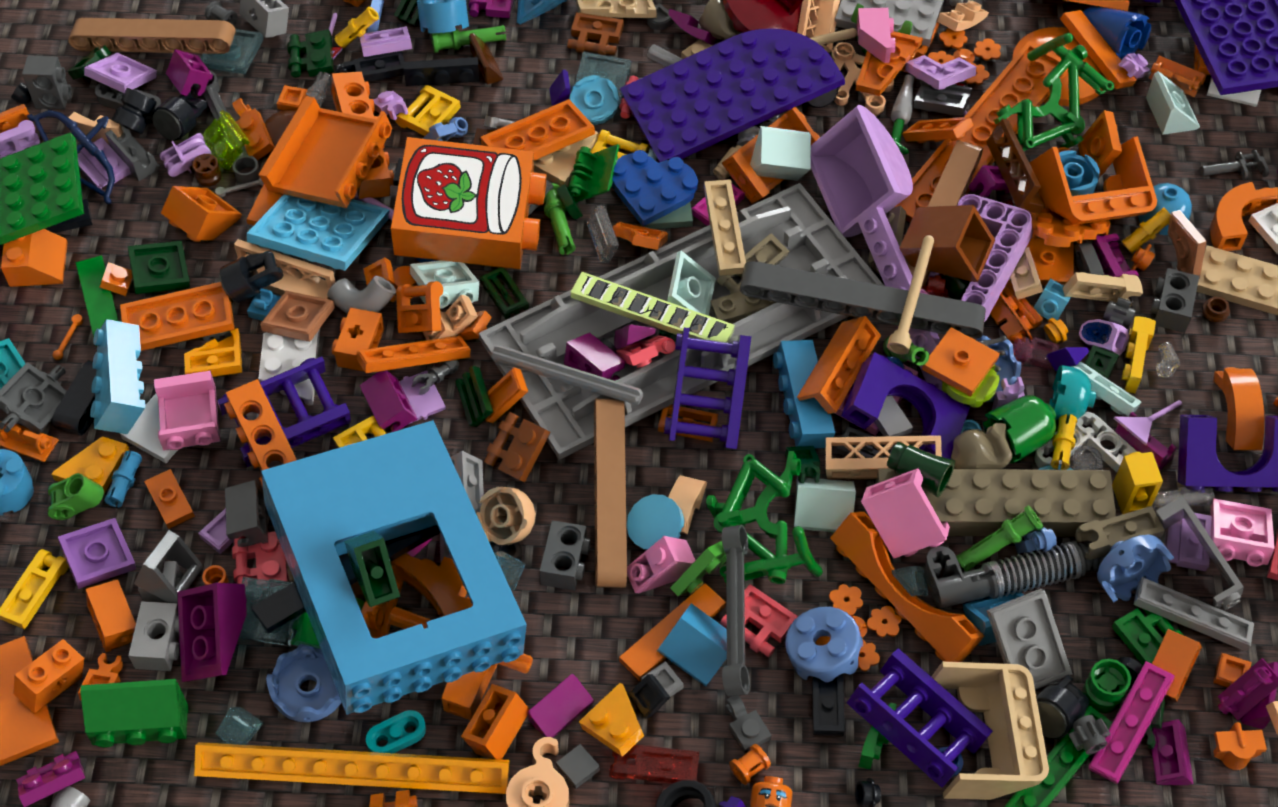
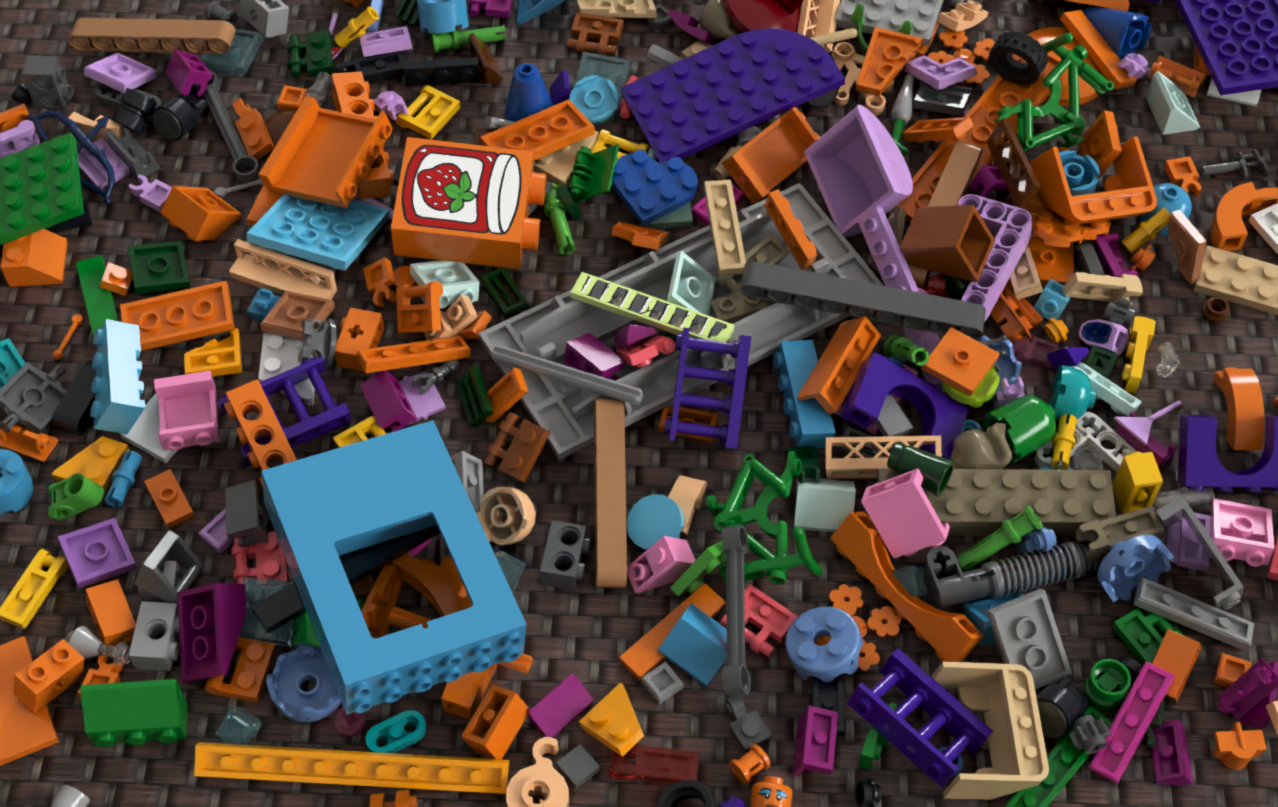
(50, 778): magenta plate -> none
(90, 646): none -> piece
(95, 55): dark green plate -> none
(151, 194): none -> lavender plate
(181, 156): lavender arm -> none
(206, 170): reddish brown wheel -> none
(214, 574): orange hose -> none
(225, 139): clear neon green plate -> none
(241, 277): black piece -> none
(249, 673): none -> orange plate
(318, 341): none -> dark grey piece
(349, 724): none -> clear pink plate
(371, 298): light grey cylinder -> none
(372, 568): dark green slope -> none
(455, 128): medium blue plate -> none
(526, 93): none -> blue cone
(602, 234): clear tile -> none
(649, 695): black tile -> none
(782, 153): light aqua slope -> none
(790, 229): none -> orange plate
(815, 741): none -> magenta panel
(874, 32): bright pink slope -> none
(900, 340): tan piece -> none
(1024, 47): none -> black tyre
(1175, 300): dark grey brick -> none
(1183, 173): none -> orange plate

